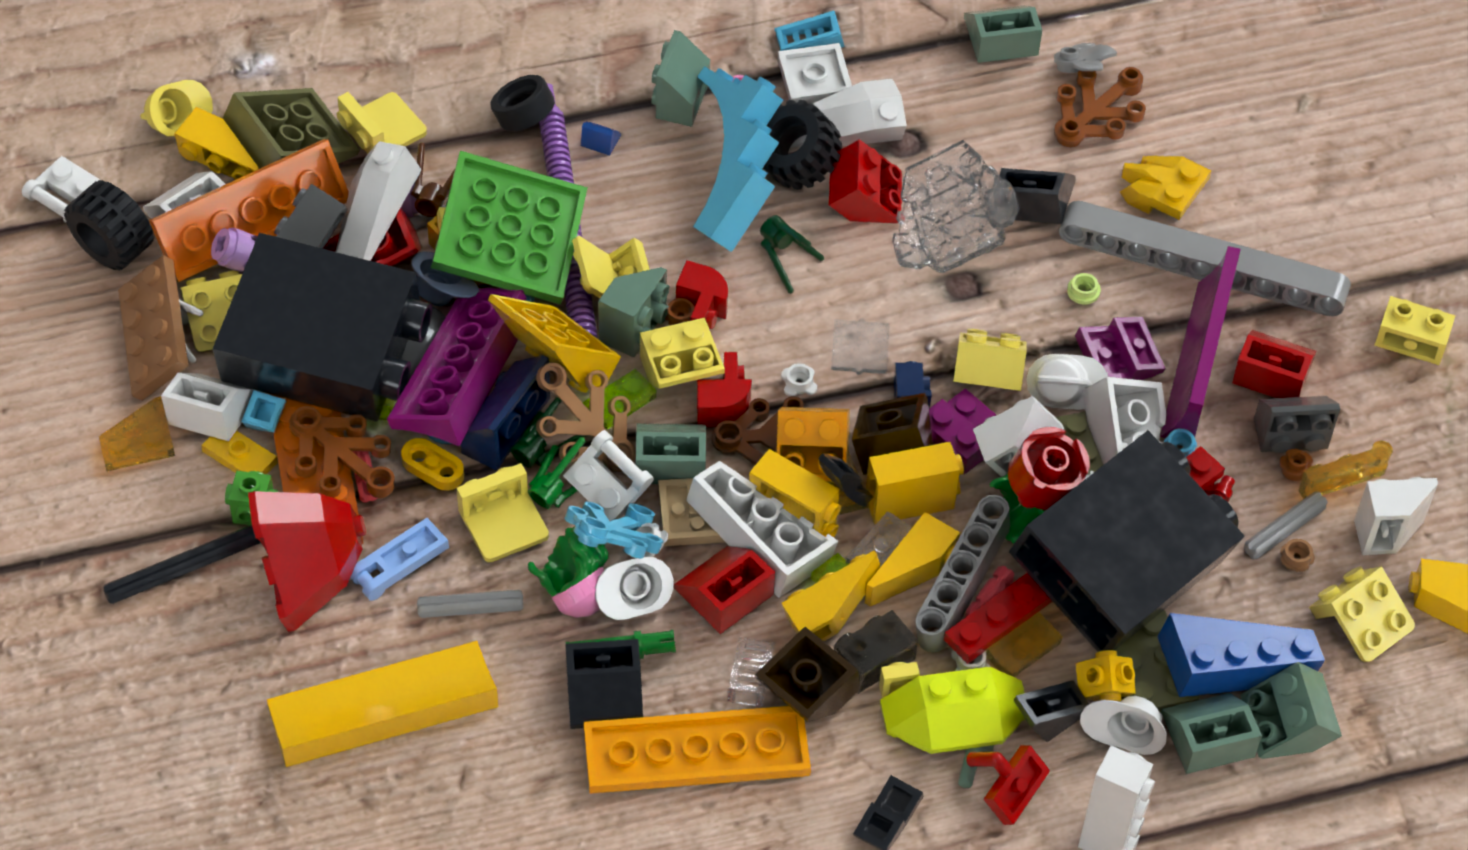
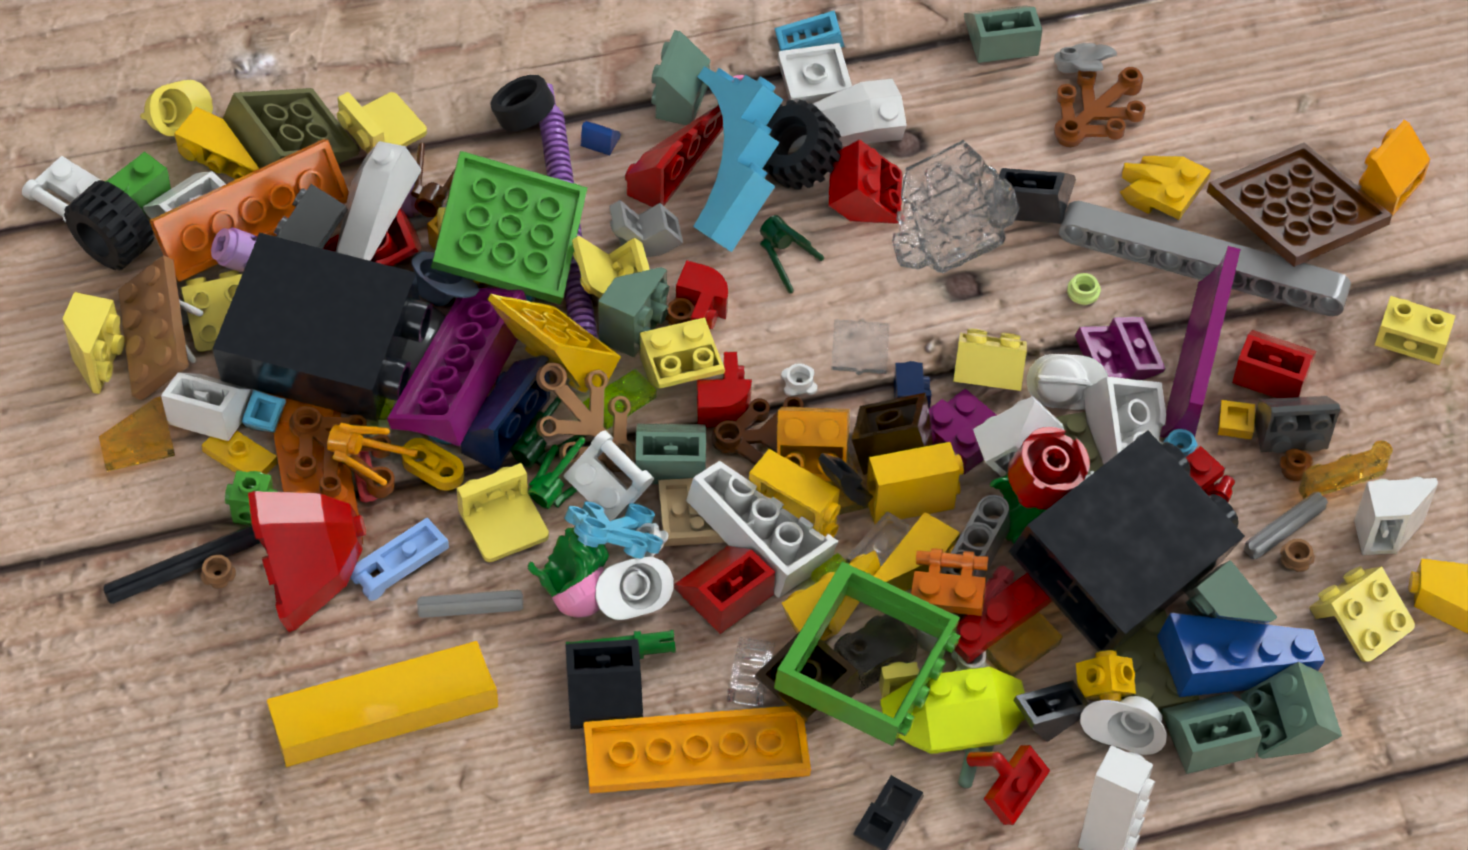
(93, 337): none -> light yellow slope
(142, 179): none -> bright green brick
(216, 564): none -> medium nougat plate
(347, 440): none -> light orange plant
(655, 228): none -> light grey brick
(669, 163): none -> red wedge
(892, 602): none -> bright green window
(951, 592): none -> orange plate
(1228, 596): none -> sand green slope
(1236, 419): none -> yellow plate
(1299, 204): none -> reddish brown plate
(1395, 168): none -> light orange slope

